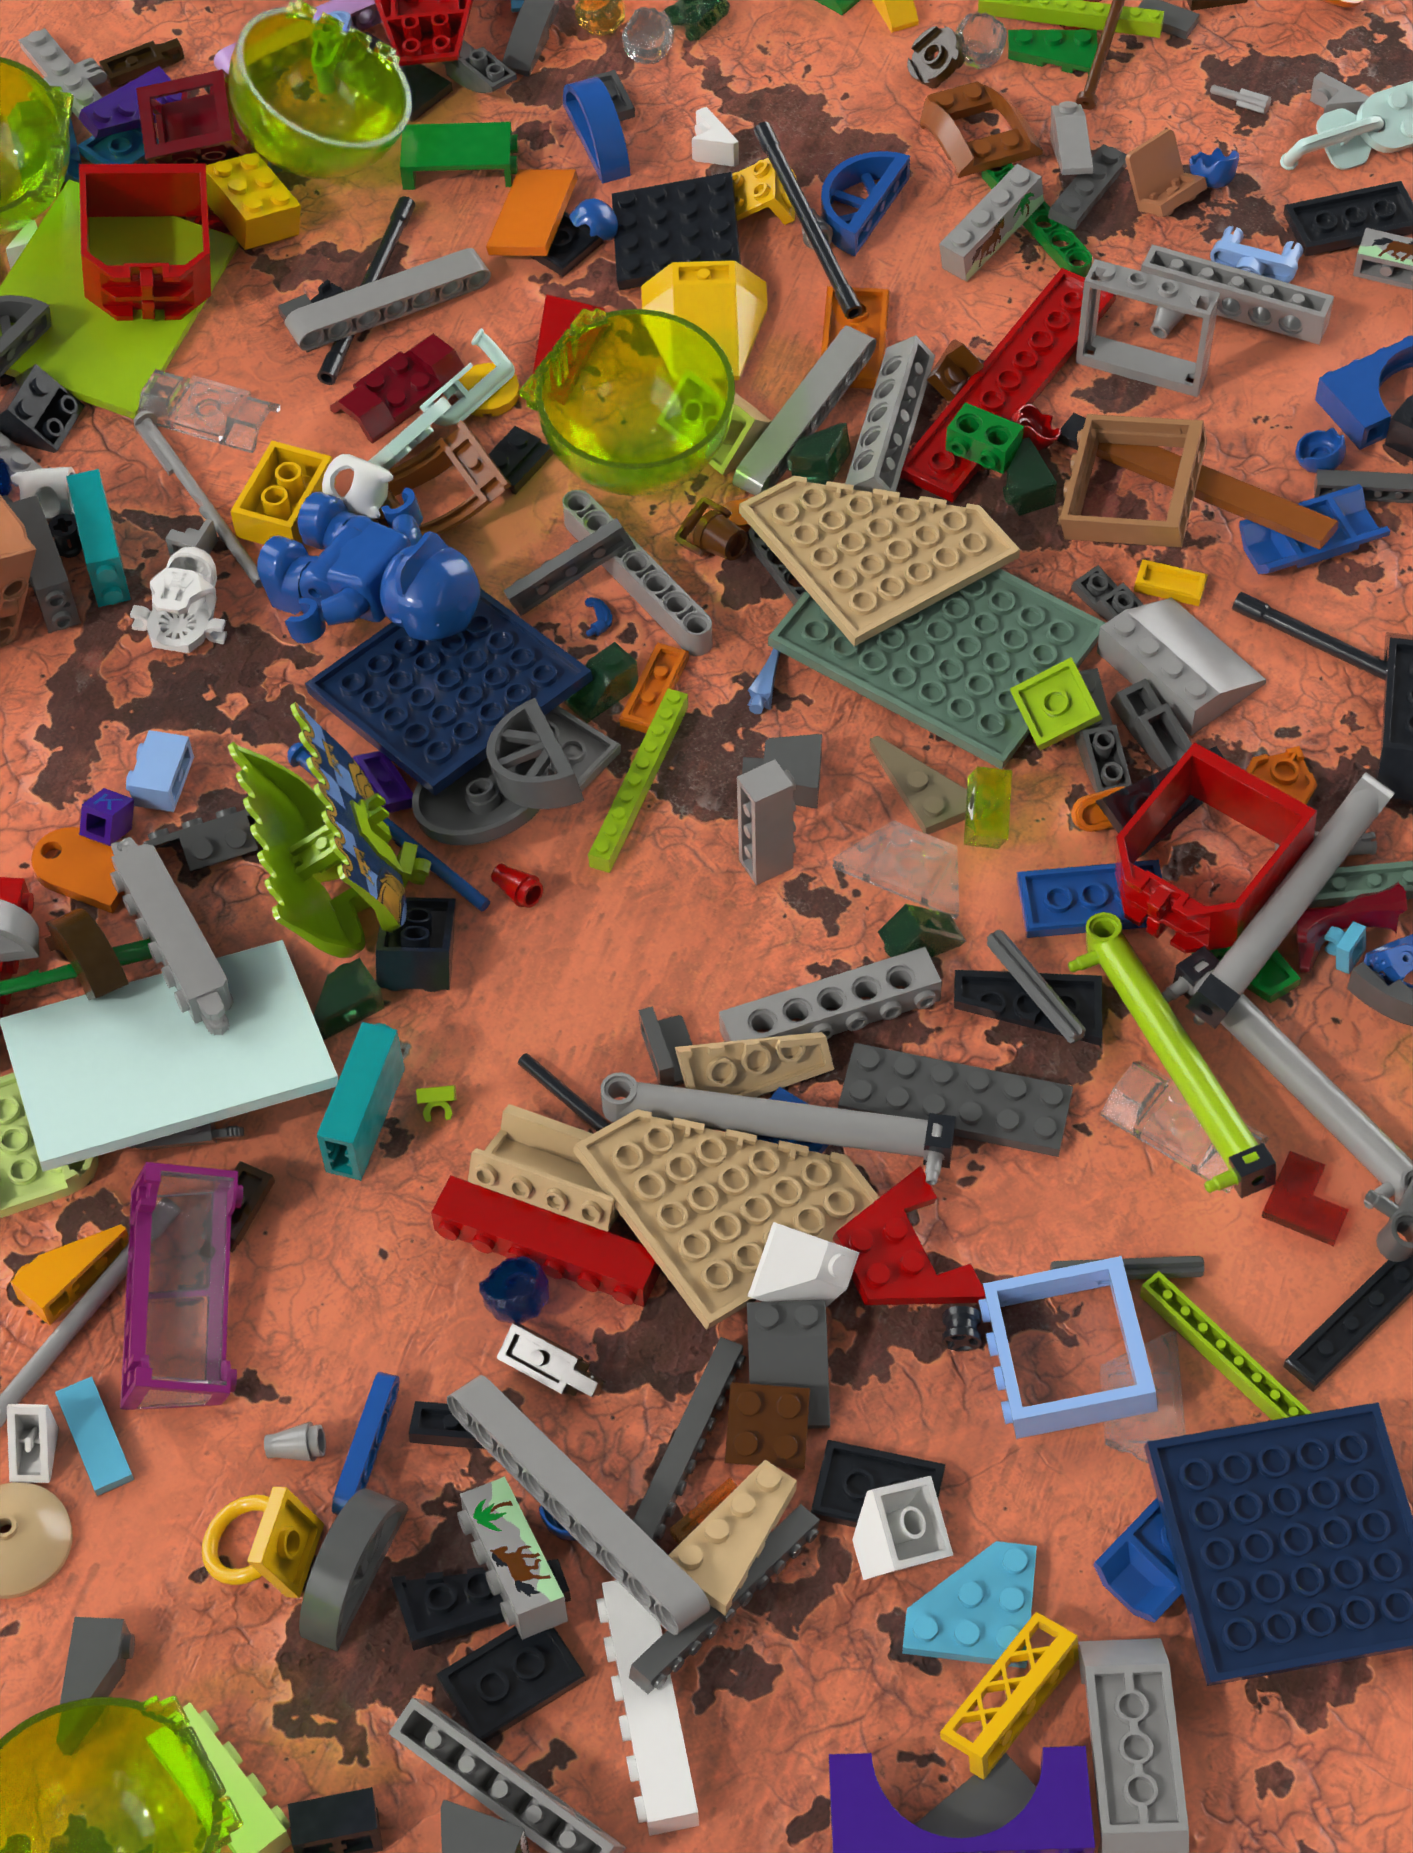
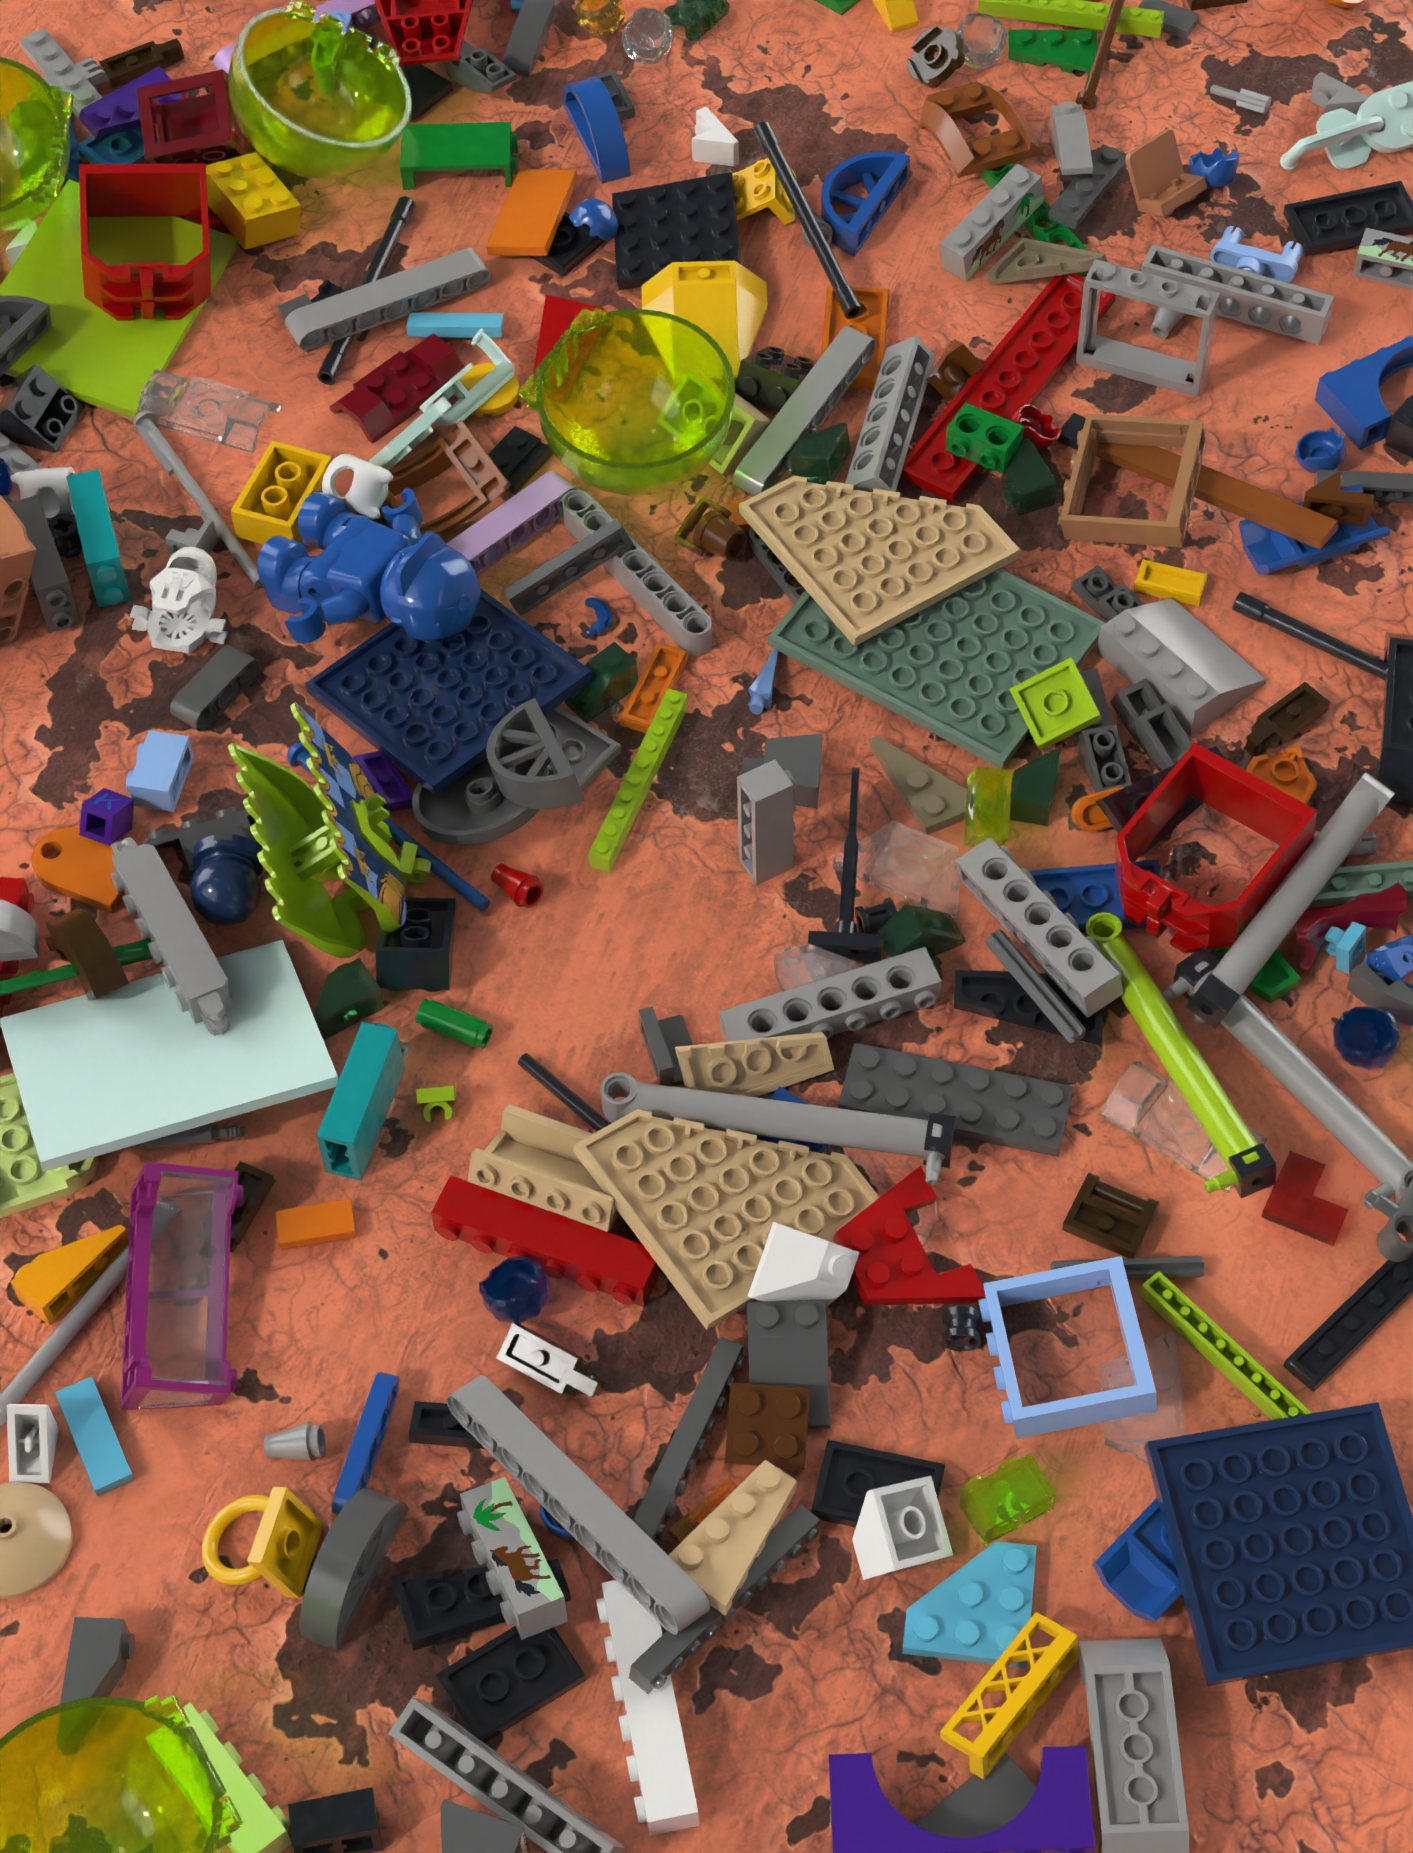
(214, 687): none -> dark grey beam
(226, 879): none -> dark blue tile
(315, 1224): none -> orange tile
(454, 324): none -> medium azure tile
(454, 1023): none -> green piece
(513, 522): none -> lavender beam
(771, 377): none -> black bracket
(808, 964): none -> clear slope
(845, 939): none -> black piece
(874, 917): none -> black bush
(1006, 1498): none -> clear neon green brick
(1034, 789): none -> clear green slope
(1040, 259): none -> dark tan wing
(1087, 989): none -> light grey brick
(1106, 1224): none -> dark brown plate
(1286, 719): none -> dark brown hinge
(1344, 506): none -> reddish brown slope
(1367, 1037): none -> clear blue hair

